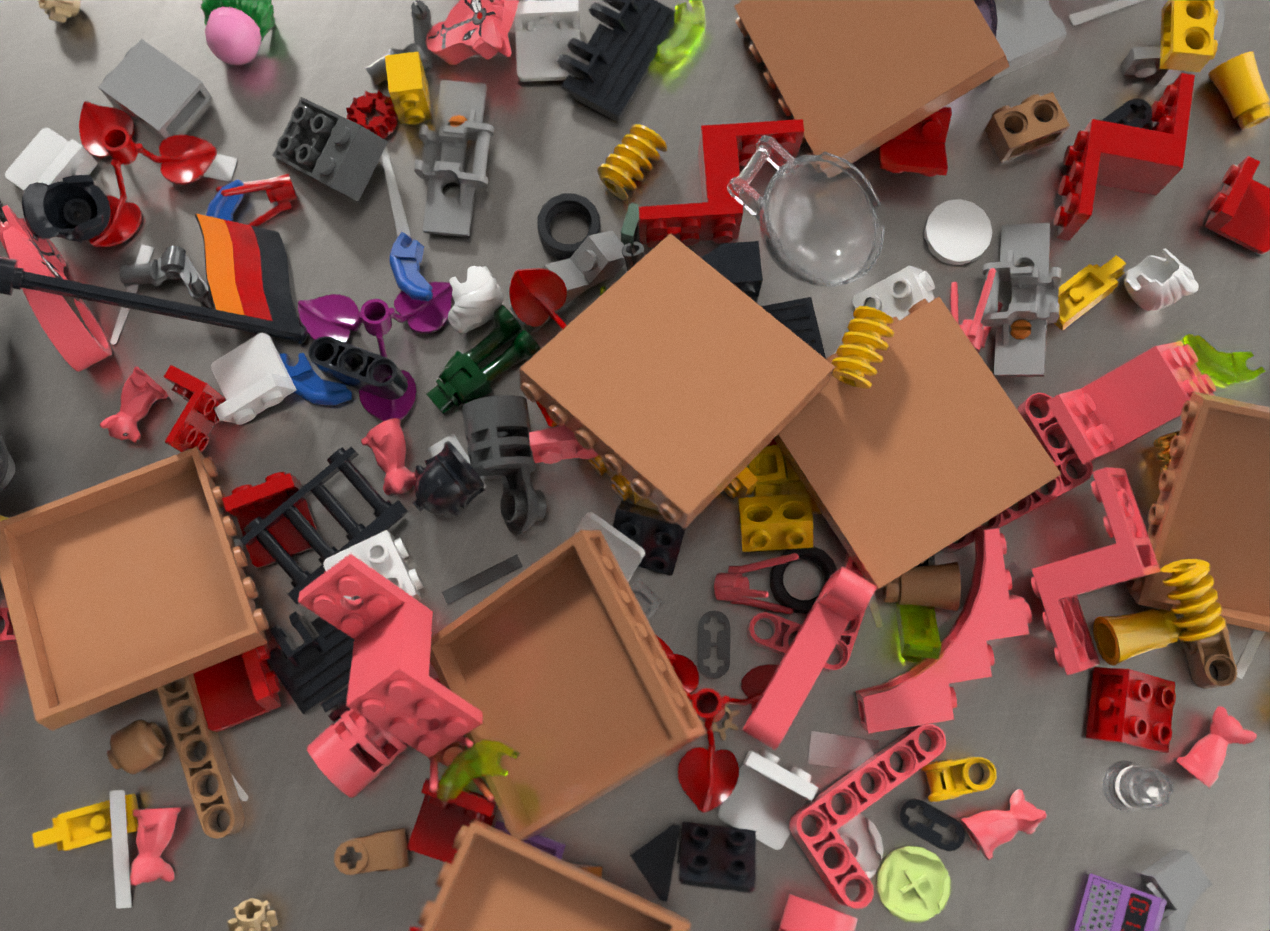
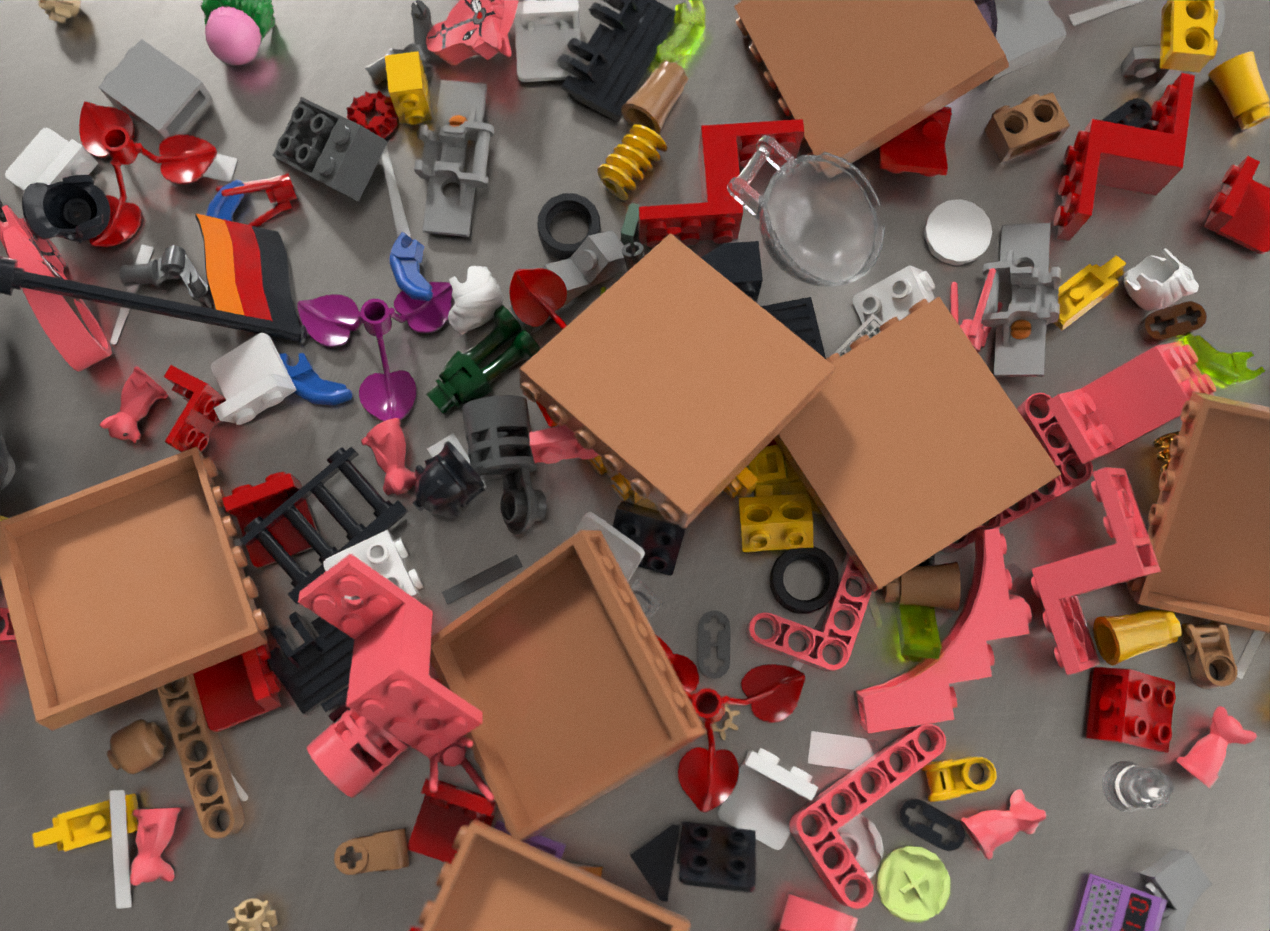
(345, 361): black beam -> none
(475, 762): clear neon green piece -> none
(656, 97): none -> medium nougat plant
(735, 587): coral plant -> none
(839, 602): coral beam -> none
(860, 346): yellow piece -> none
(1170, 316): none -> reddish brown beam
(1196, 599): yellow piece -> none

